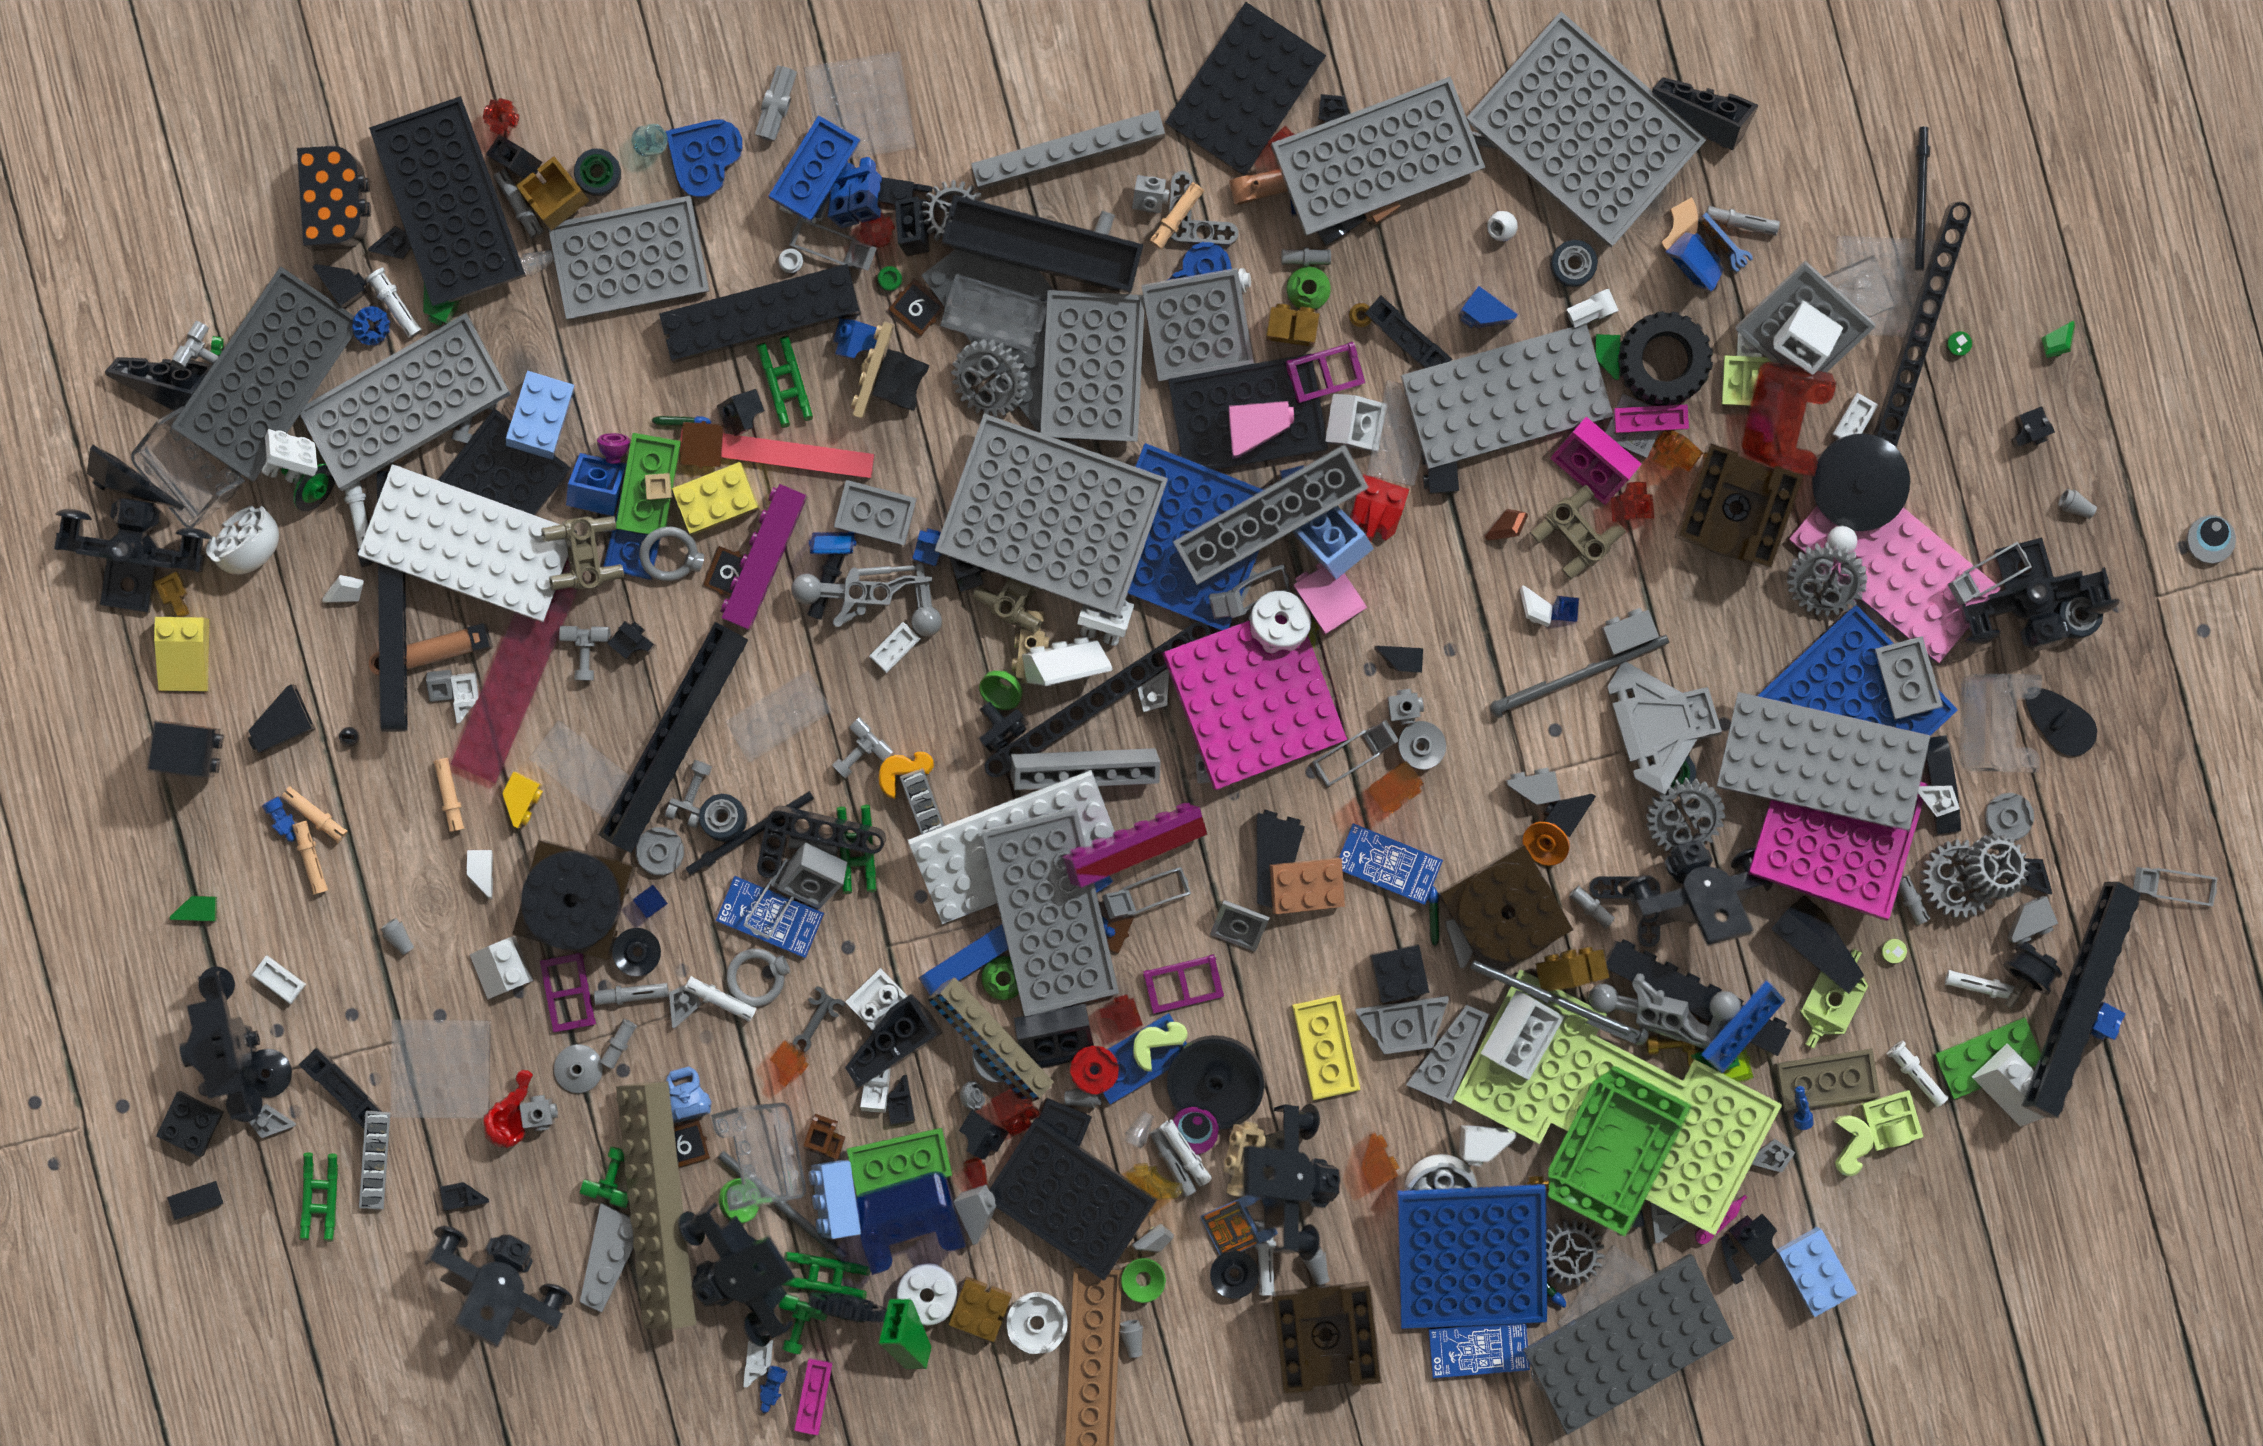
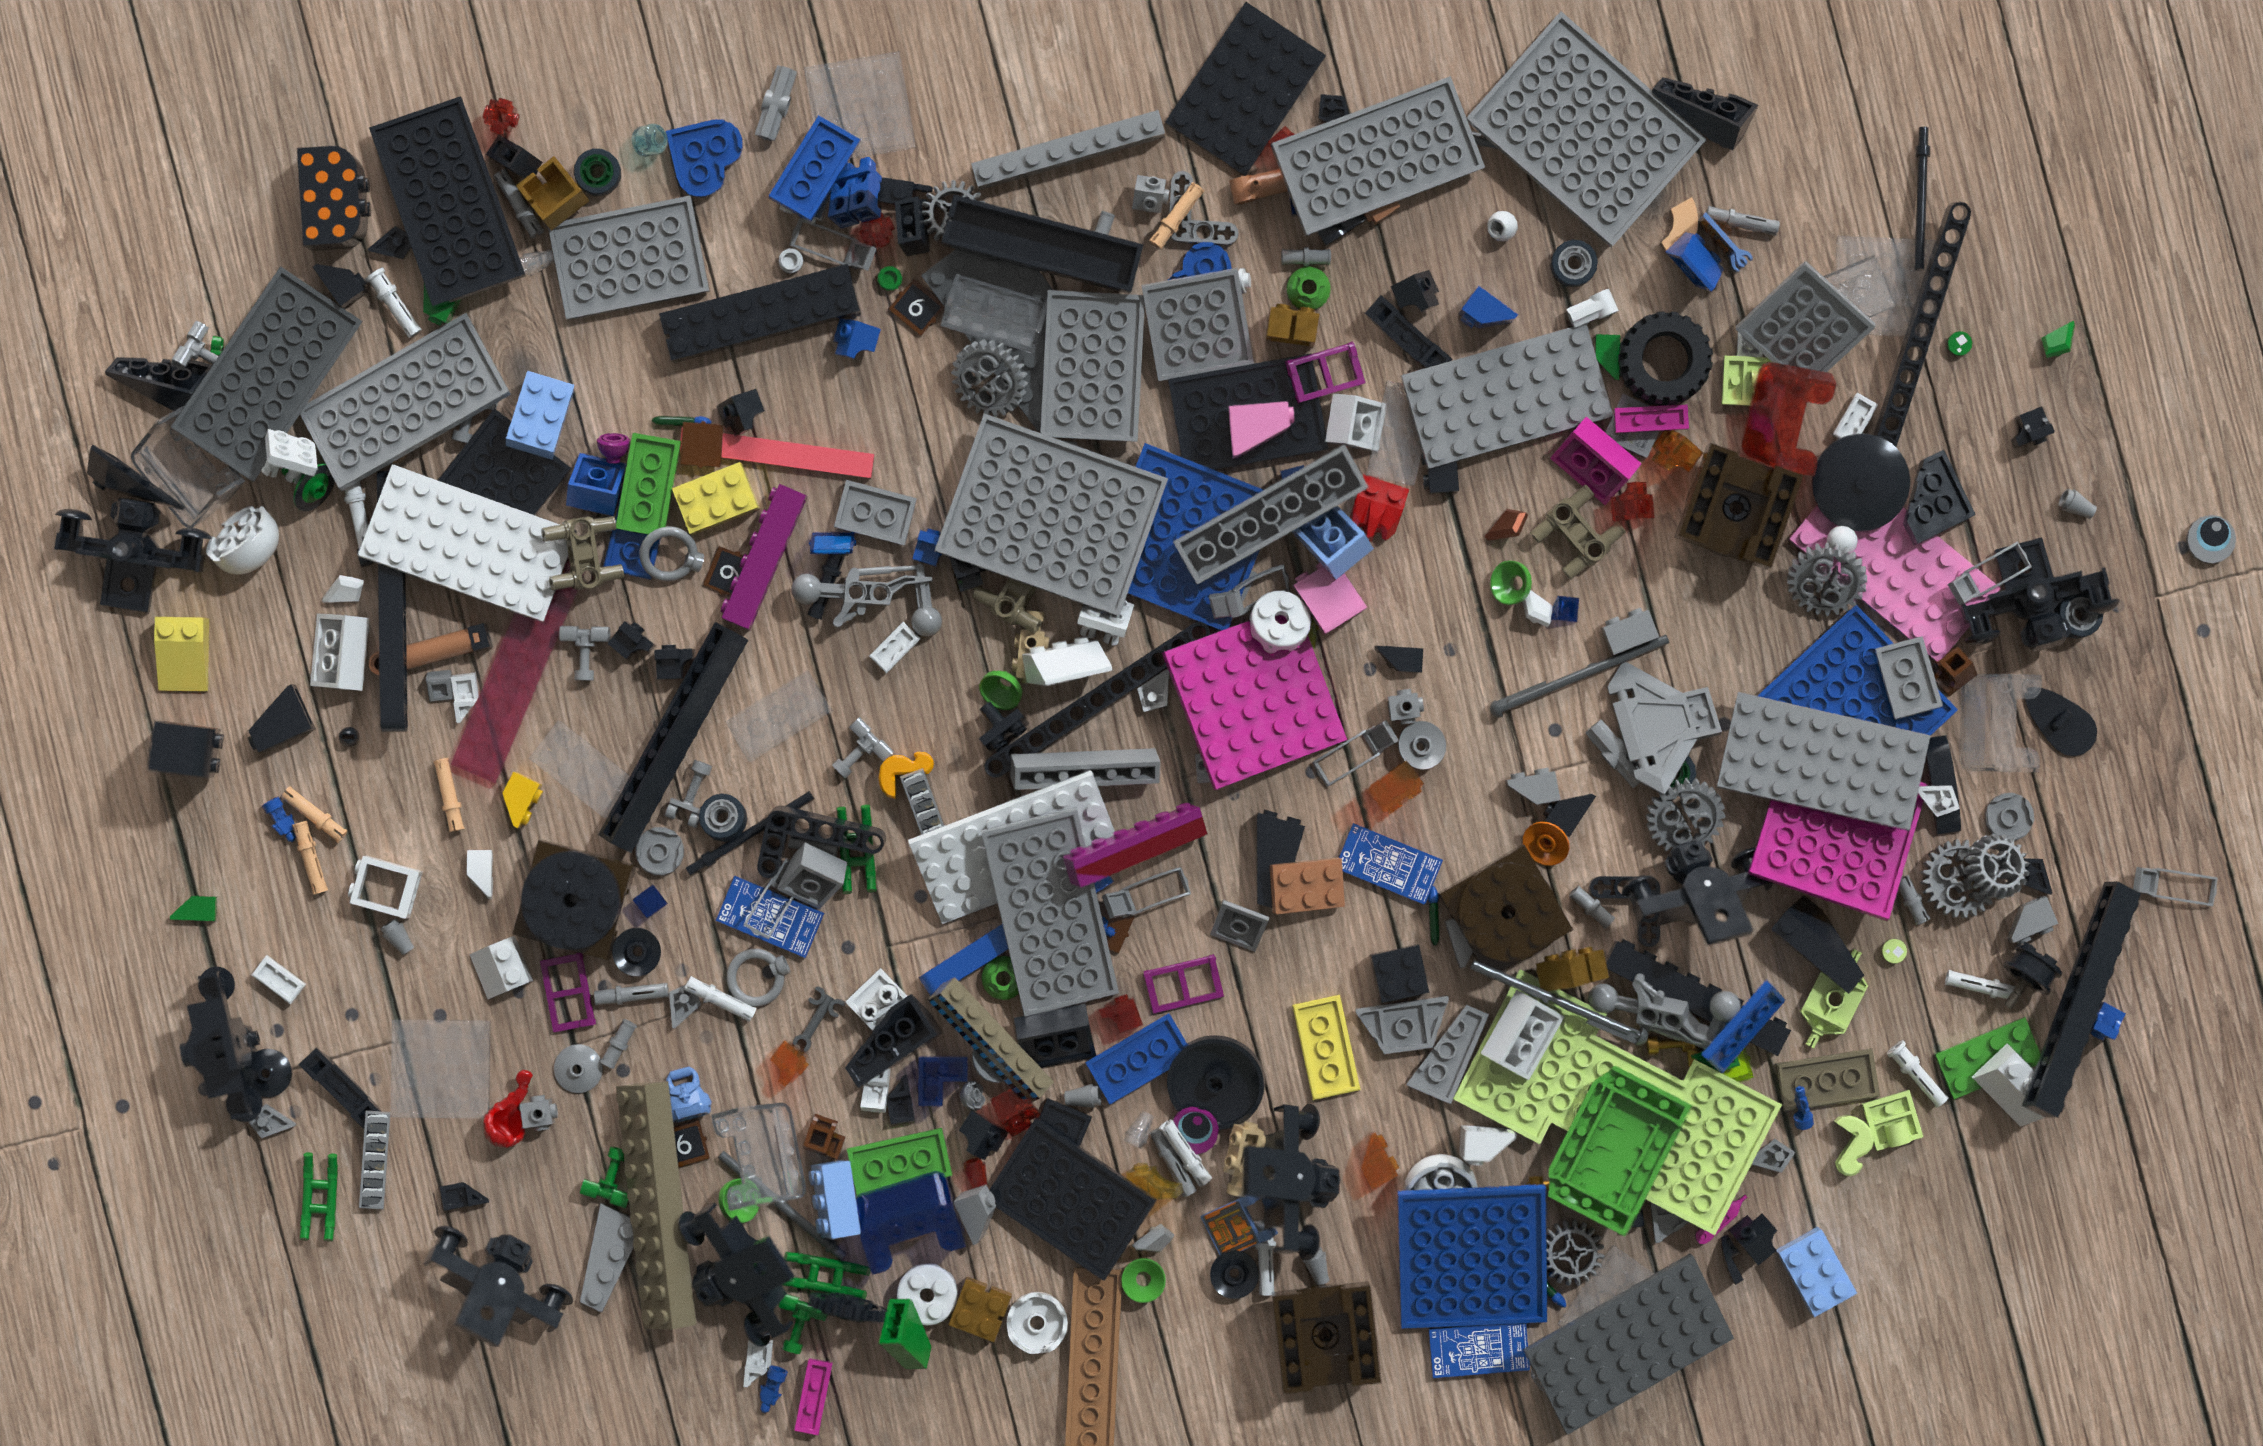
(171, 591): pearl gold plate -> none
(189, 1124): black brick -> none
(195, 1200): black slope -> none
(339, 651): none -> white slope
(360, 325): blue gear -> none
(409, 892): none -> white window
(658, 486): tan plate -> none
(671, 661): none -> black brick
(798, 389): green piece -> none
(871, 368): tan plate -> none
(899, 379): black brick -> none
(935, 1071): none -> clear blue brick
(1098, 1057): red plate -> none
(1131, 1334): light grey cone -> none
(1156, 1037): yellowish green animal -> none
(1353, 318): pearl gold plate -> none
(1417, 291): none -> black brick
(1503, 579): none -> bright green piece
(1613, 751): none -> light grey piece
(1807, 337): white slope -> none
(1935, 500): none -> black plate
(1954, 671): none -> reddish brown brick

